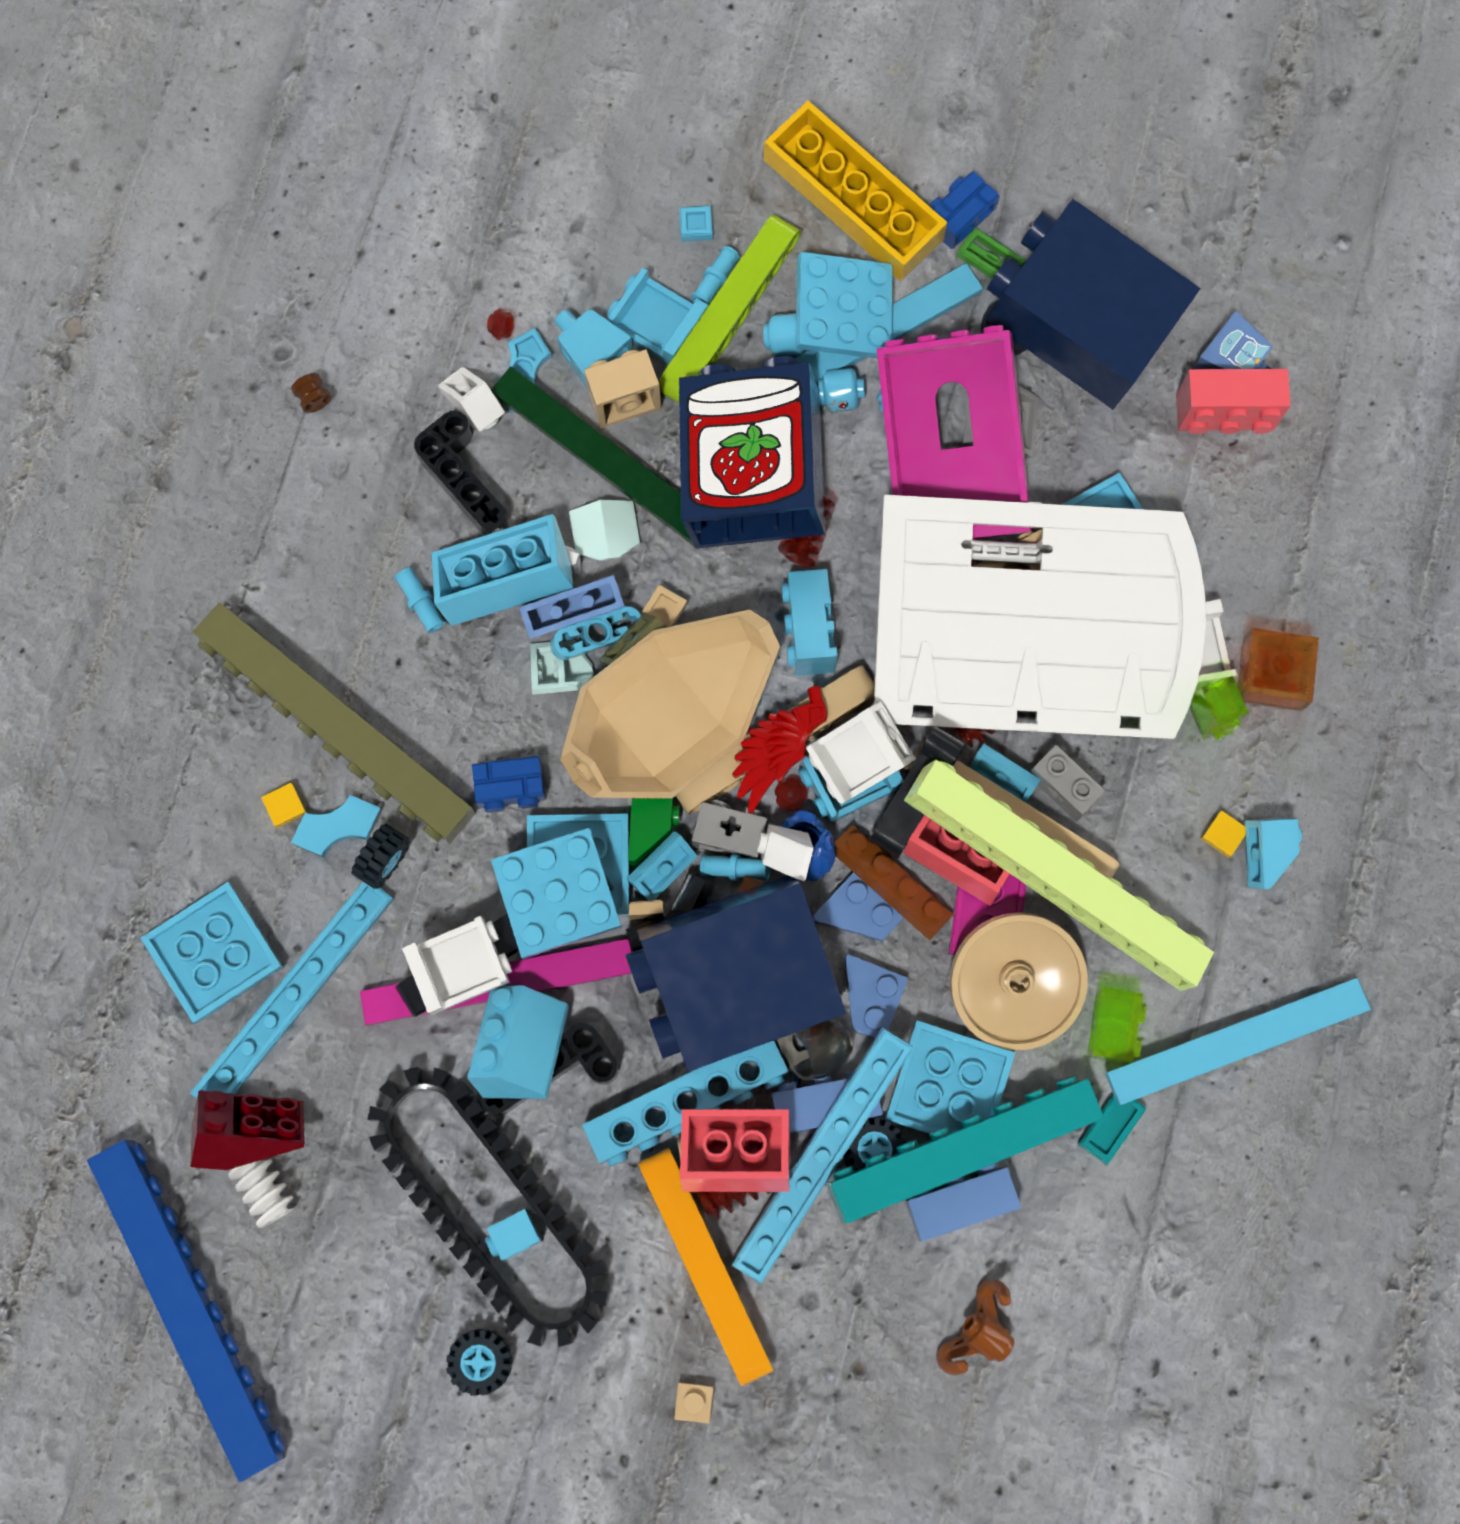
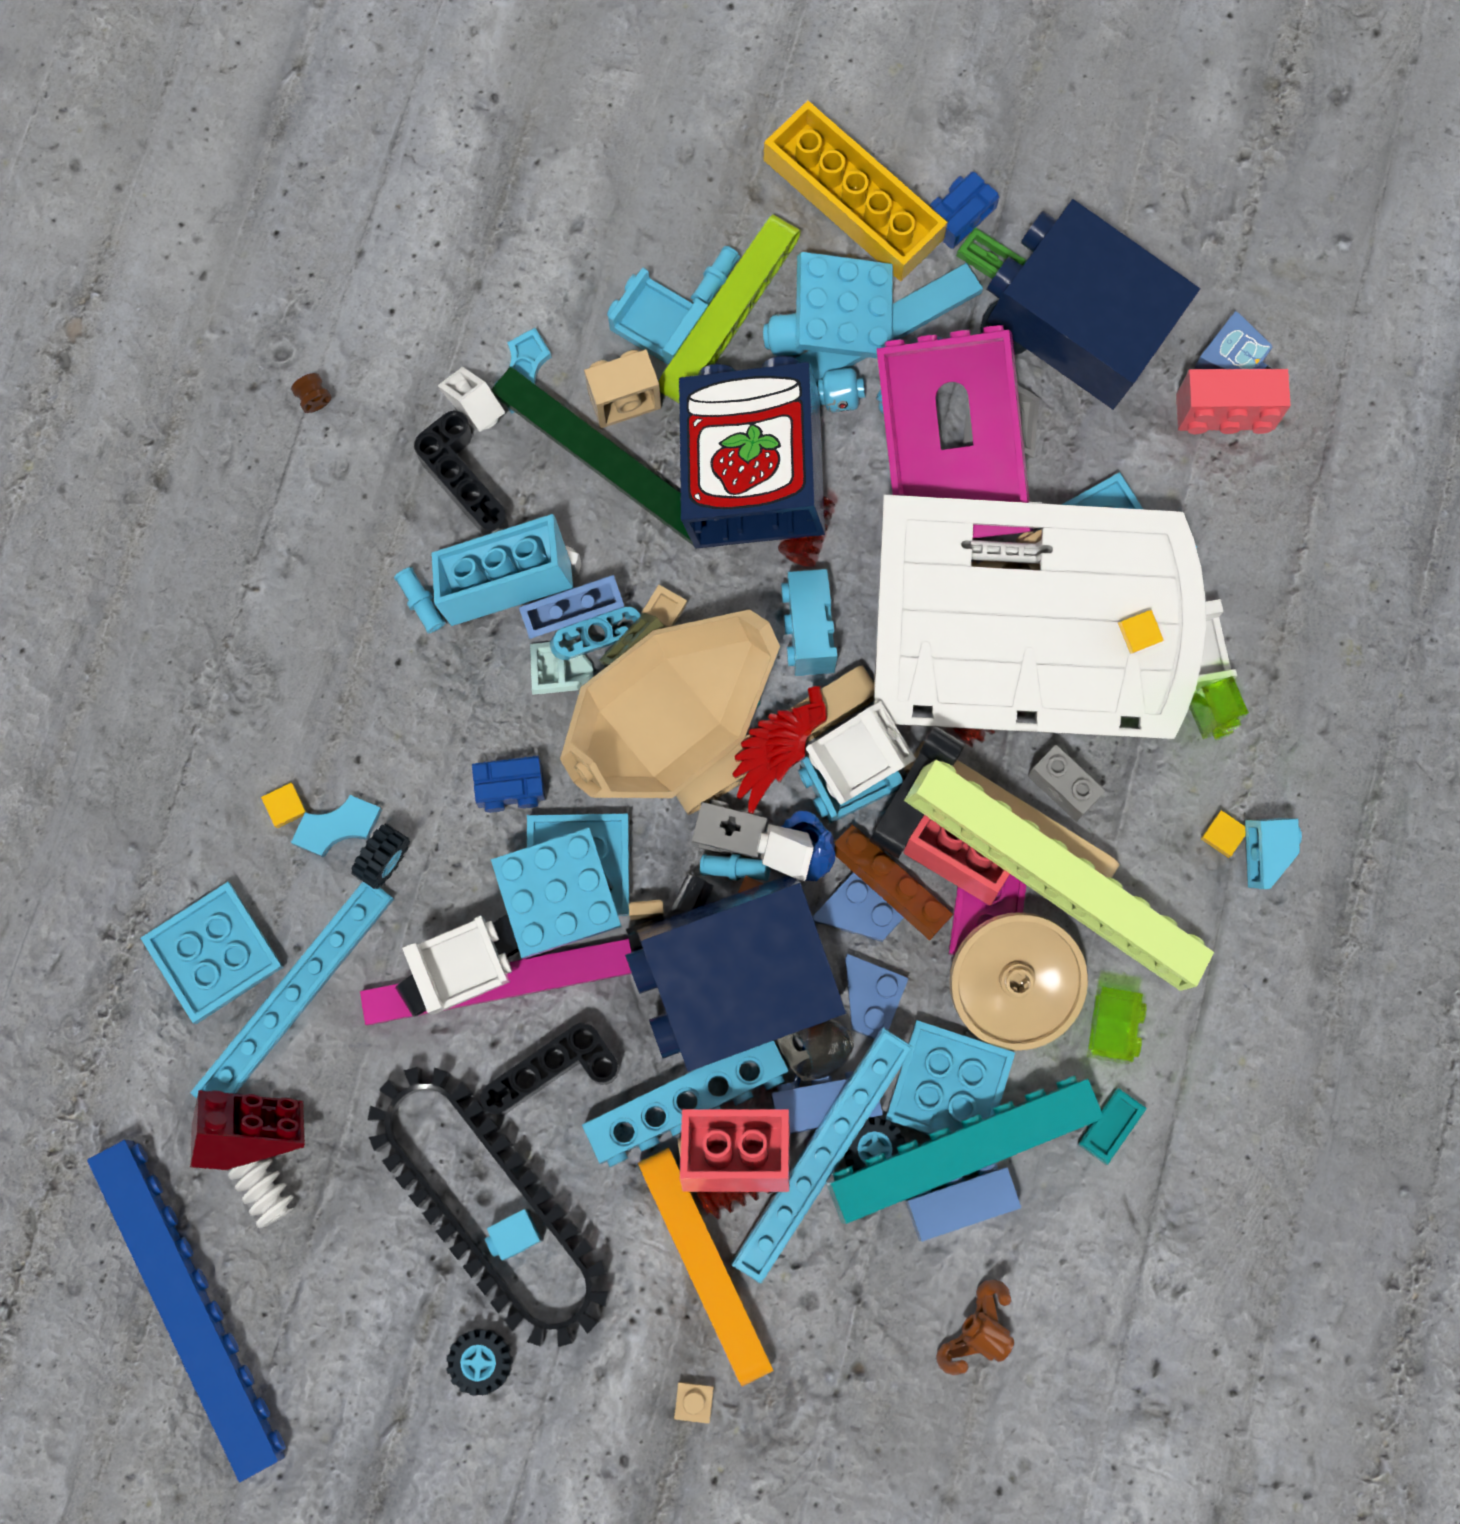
(334, 723): olive brick -> none
(500, 324): clear red plate -> none
(517, 1044): medium azure slope -> none
(589, 340): medium azure torso -> none
(604, 529): light aqua slope -> none
(650, 826): green slope -> none
(662, 867): medium azure plate -> none
(696, 223): medium azure tile -> none
(791, 803): clear red plate -> none
(1004, 773): medium azure plate -> none
(1140, 631): none -> yellow tile
(1237, 1041): medium azure tile -> none
(1278, 669): clear orange brick -> none

